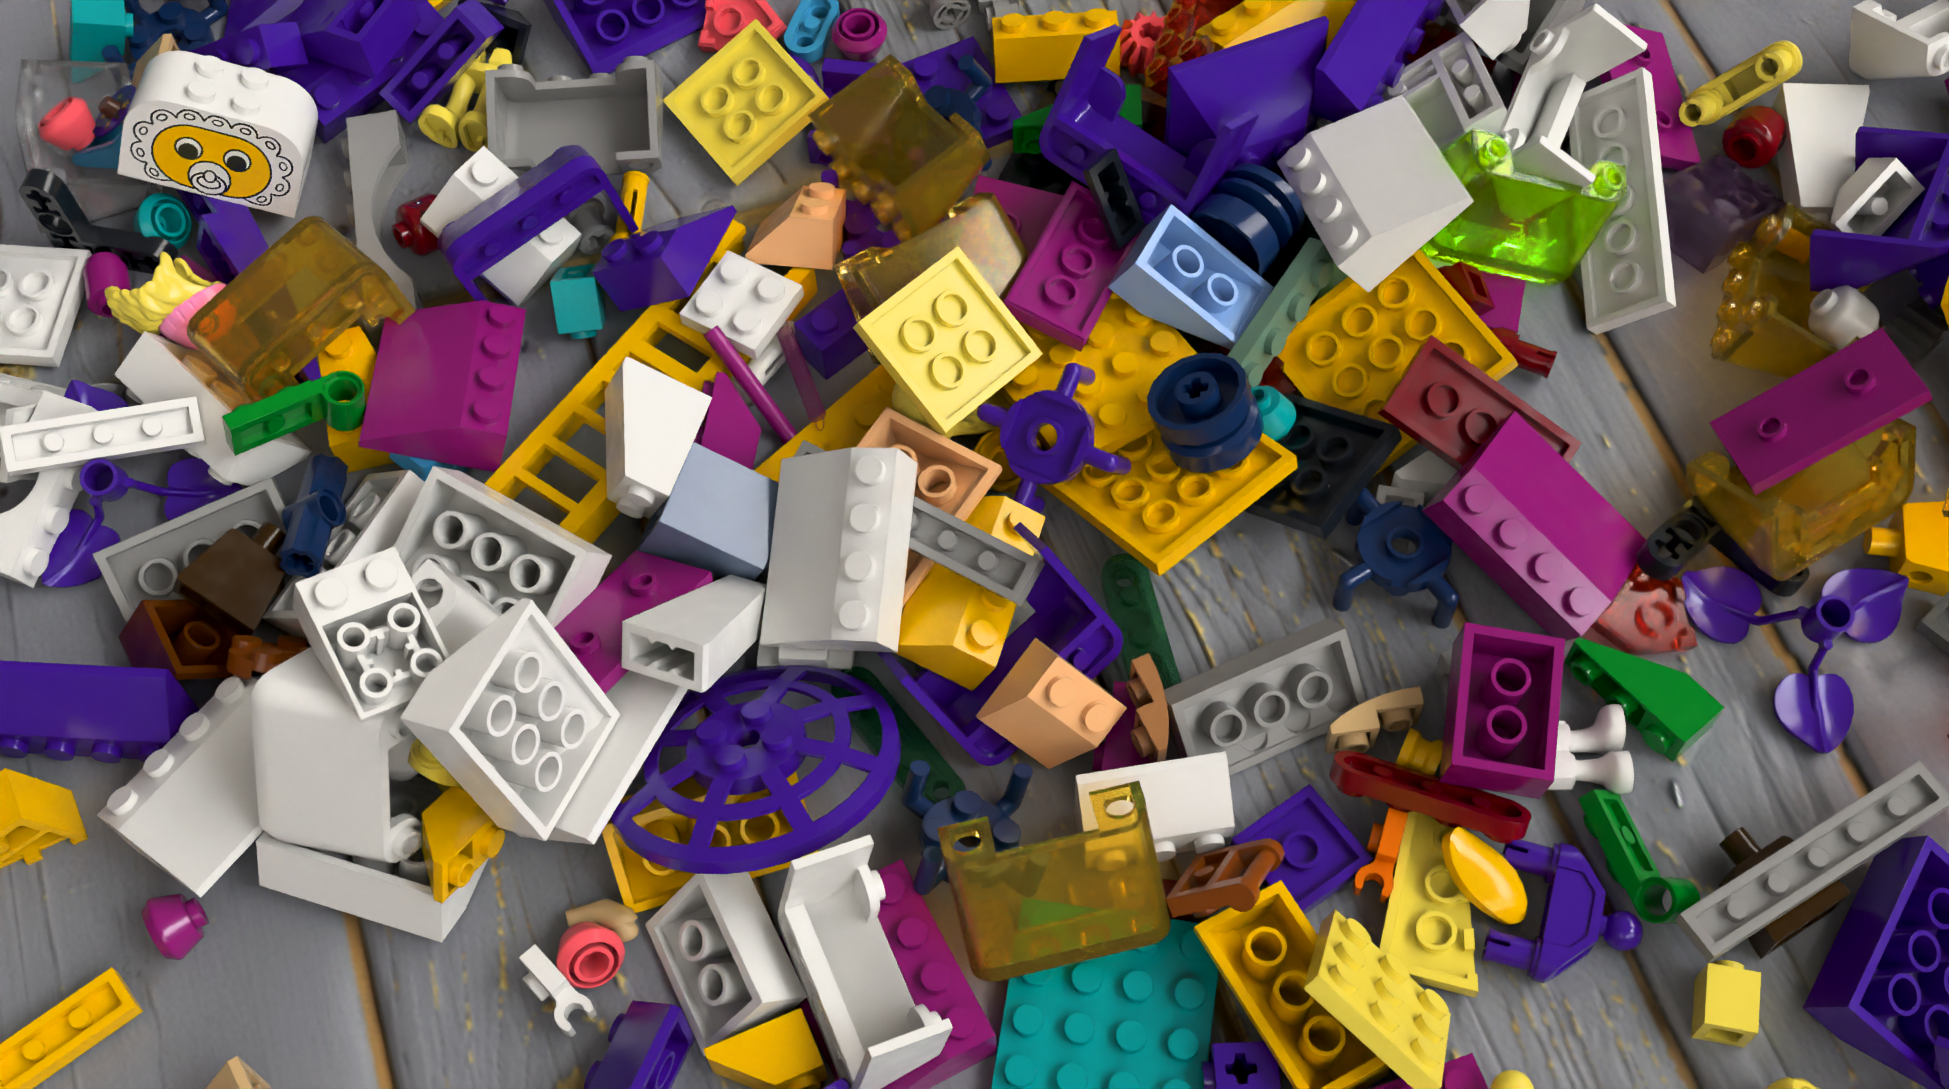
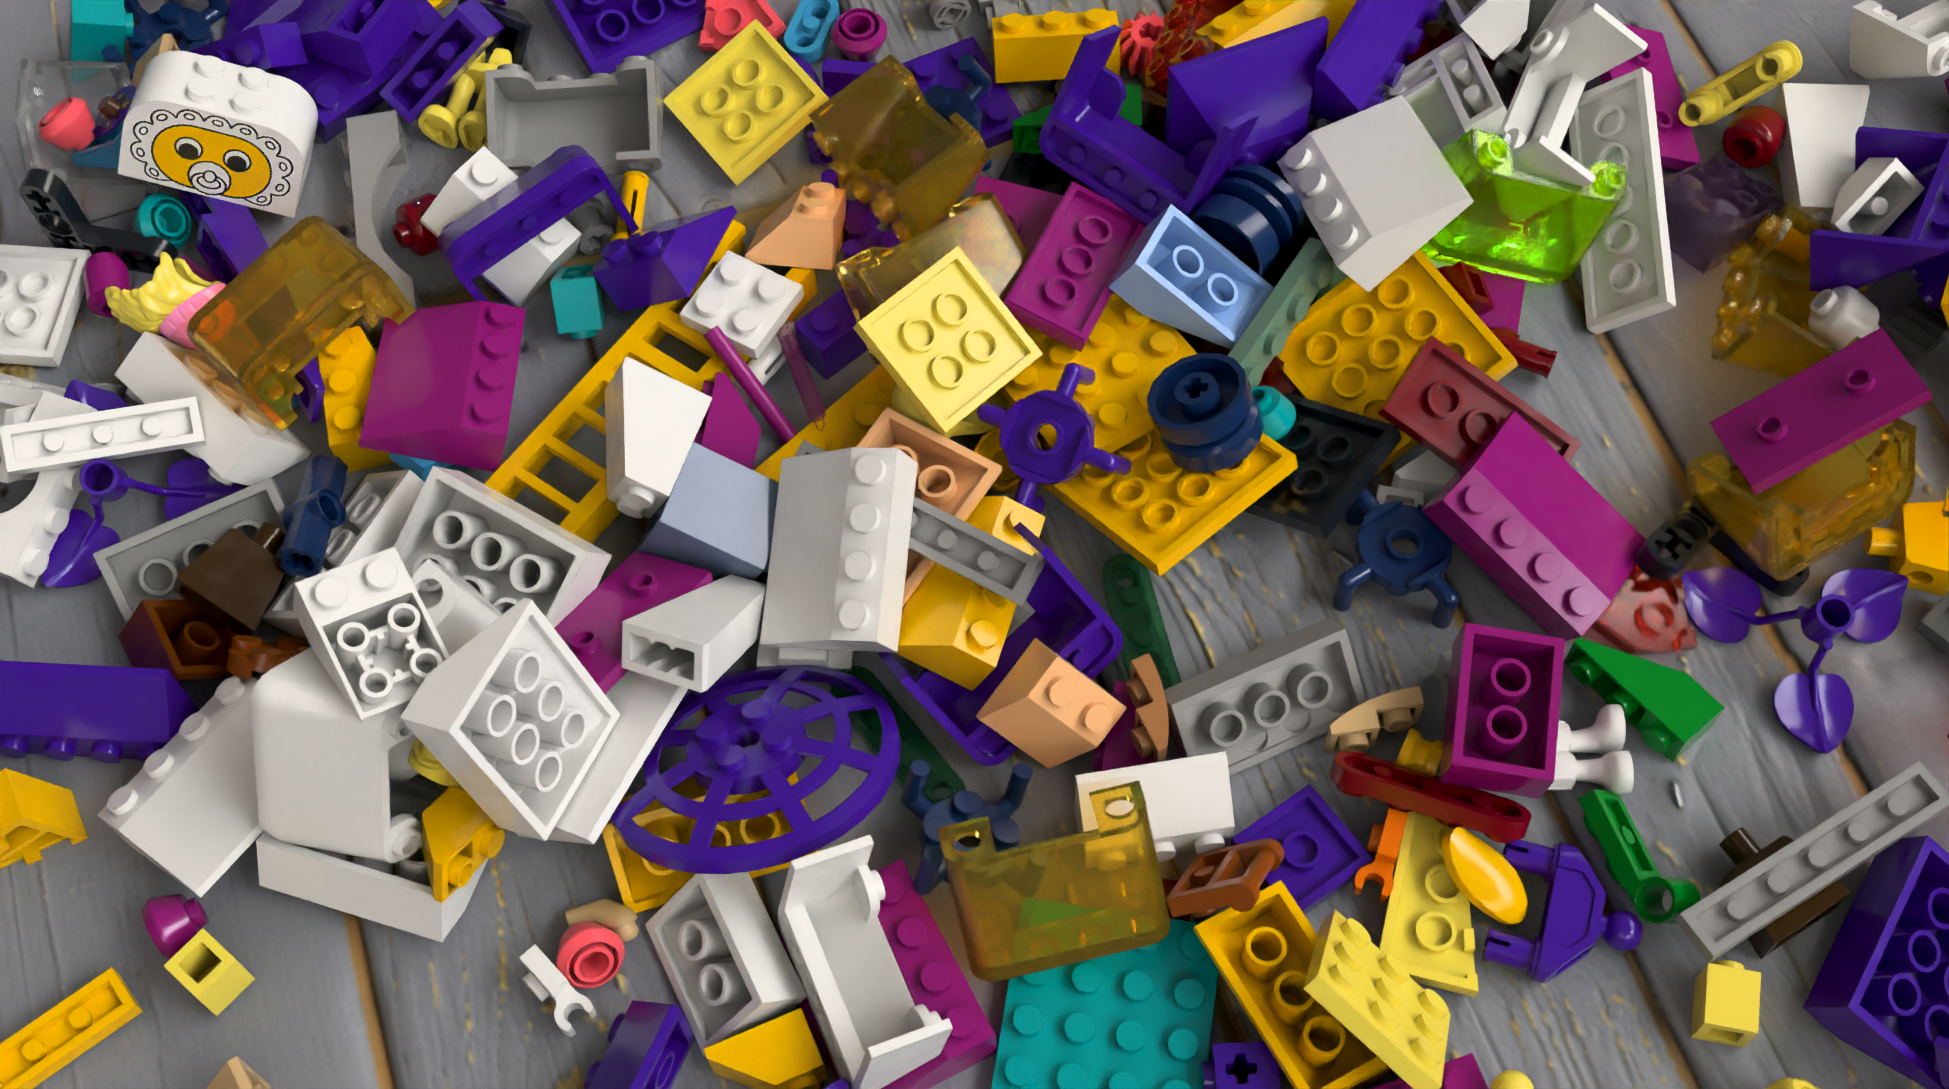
(209, 972): none -> light yellow brick
(296, 408): green plate -> none
(1114, 198): black slope -> none

